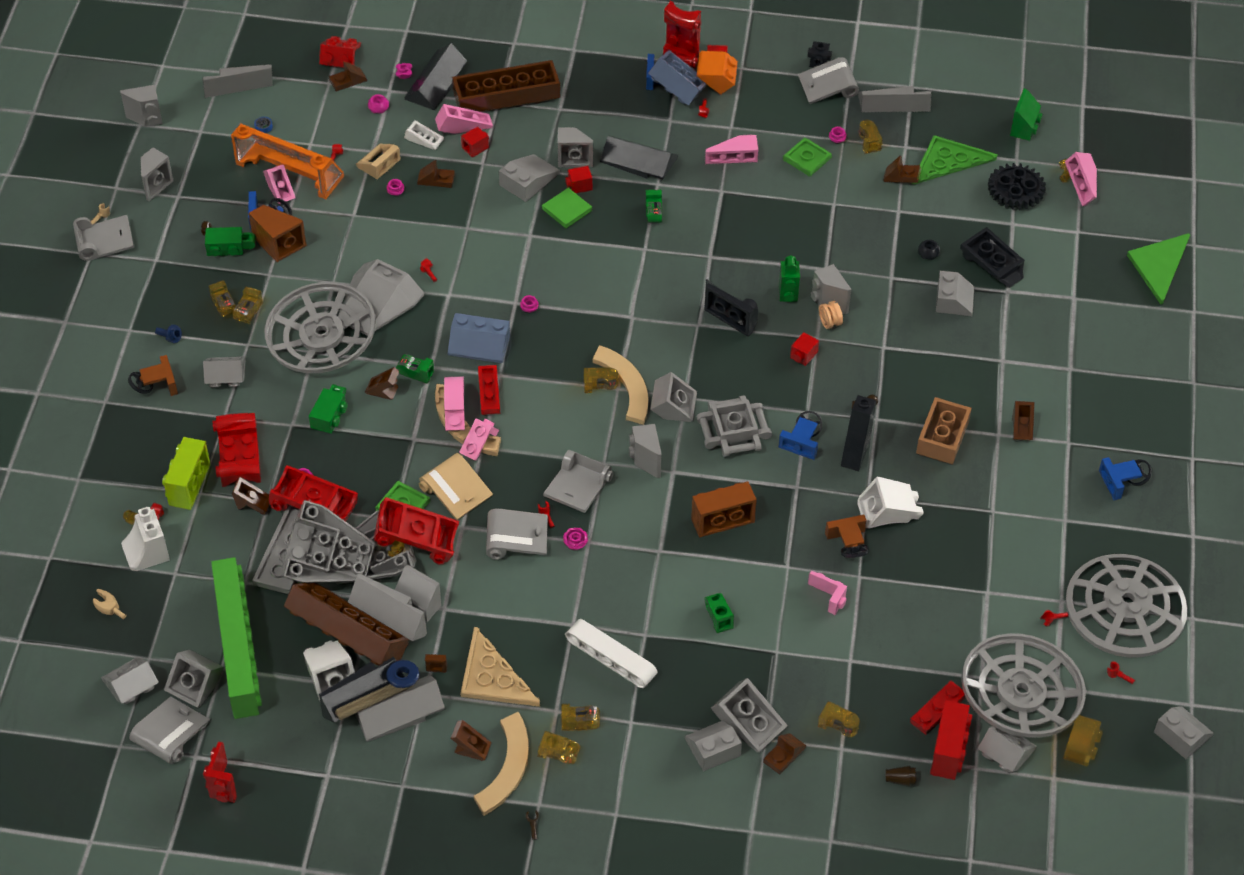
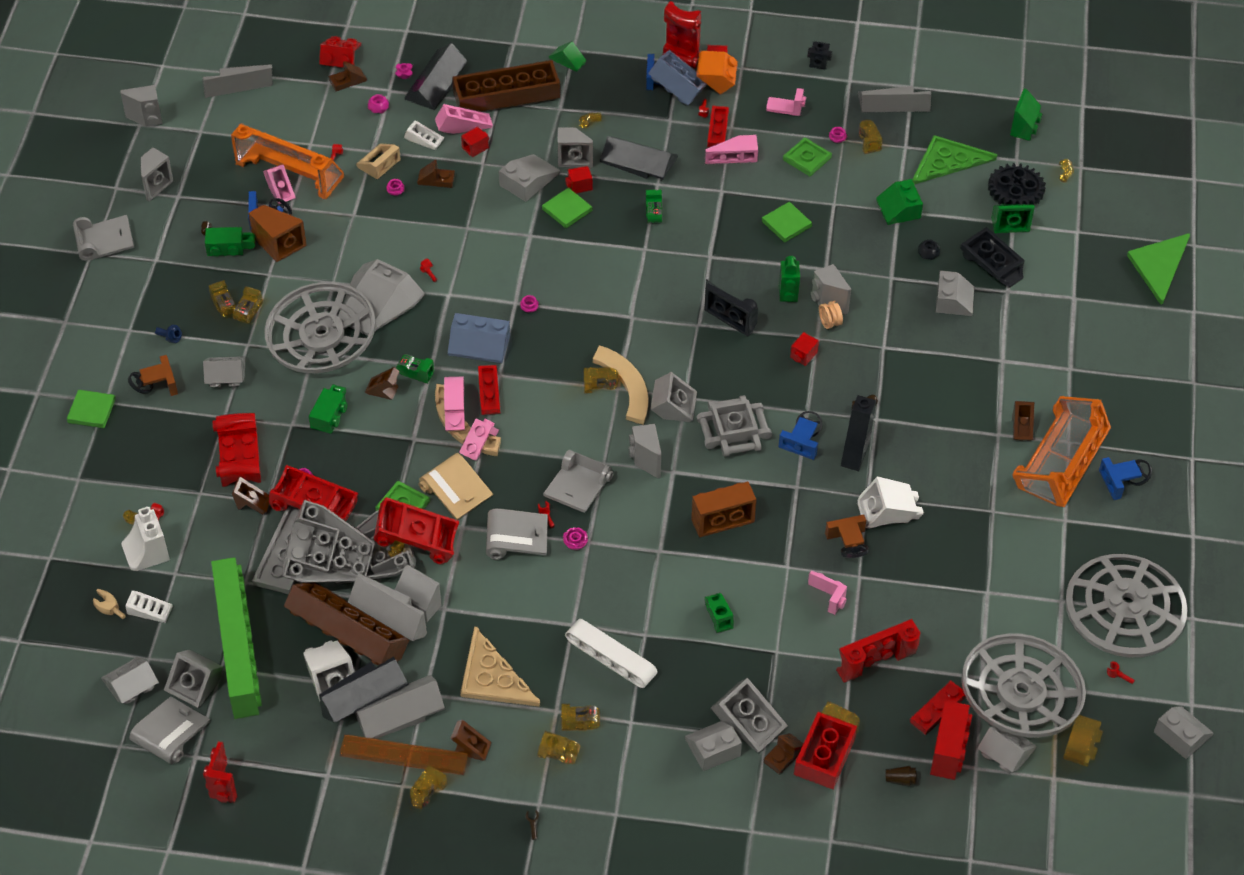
(91, 408): none -> bright green tile
(103, 212): tan hand -> none
(140, 598): none -> white slope
(186, 473): lime brick -> none
(263, 124): tile -> none
(368, 700): dark tan axle -> none
(400, 667): dark blue piece -> none
(403, 754): none -> clear orange tile
(426, 786): none -> clear yellow leg
(435, 663): reddish brown tile -> none
(513, 768): tan tile -> none
(568, 56): none -> green slope
(590, 117): none -> clear yellow arm
(718, 125): none -> red plate
(786, 106): none -> bright pink bracket
(786, 222): none -> bright green tile
(825, 750): none -> red brick
(829, 80): light grey door -> none
(898, 640): none -> red piece
(900, 202): none -> green slope
(902, 173): reddish brown slope -> none
(943, 430): medium nougat brick -> none
(1012, 218): none -> green slope
(1049, 616): red hand -> none
(1065, 450): none -> windscreen
(1083, 175): bright pink slope -> none

